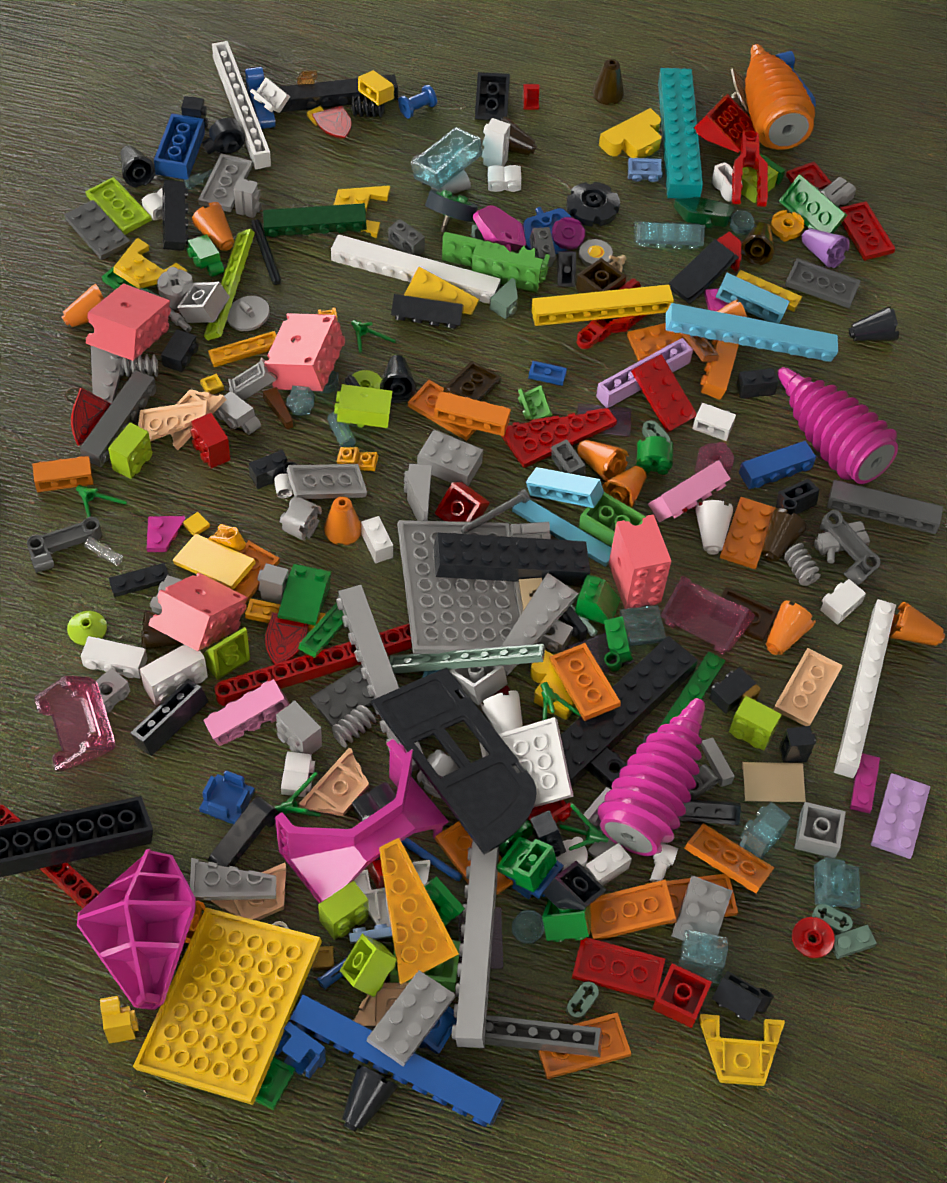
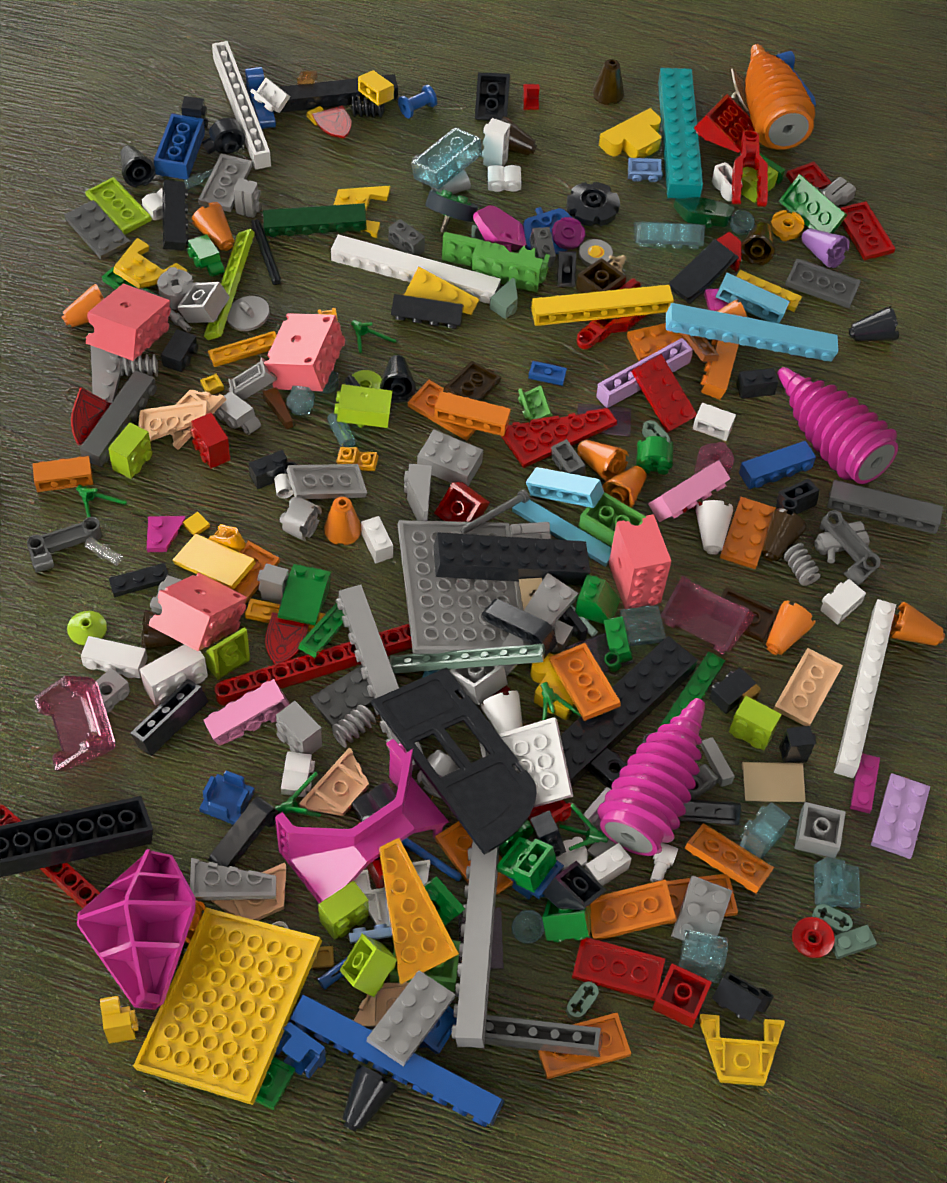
(521, 624): none -> black beam

